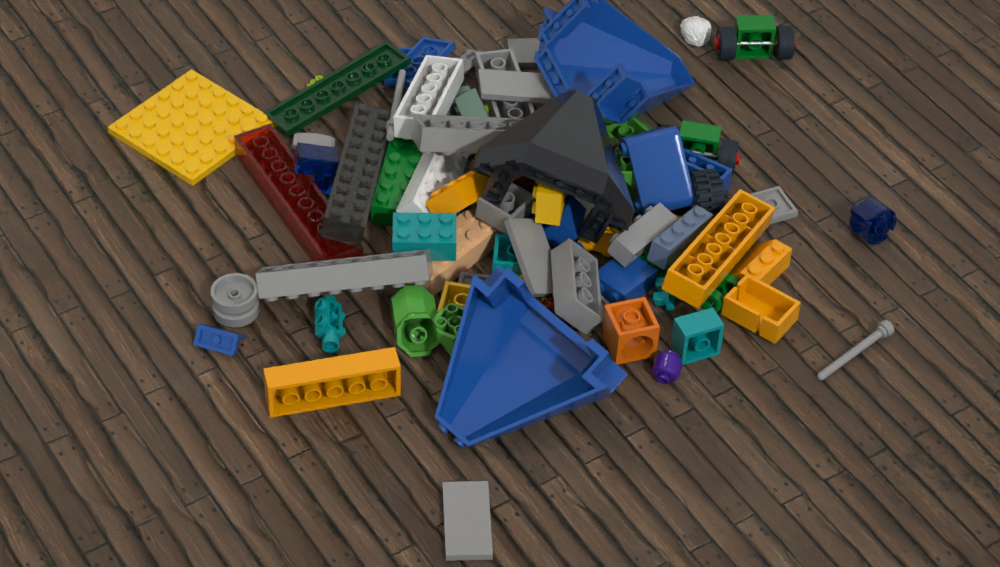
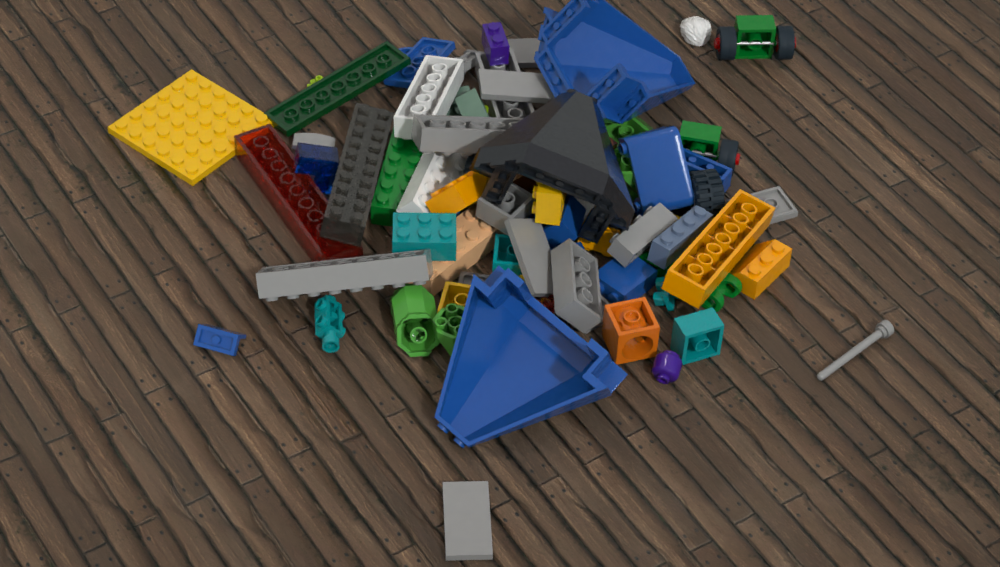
(235, 300): light grey wheel -> none
(332, 382): light orange brick -> none
(396, 102): light grey bar -> none
(495, 43): none -> dark purple brick
(761, 308): light orange piece -> none
(872, 220): clear blue brick -> none

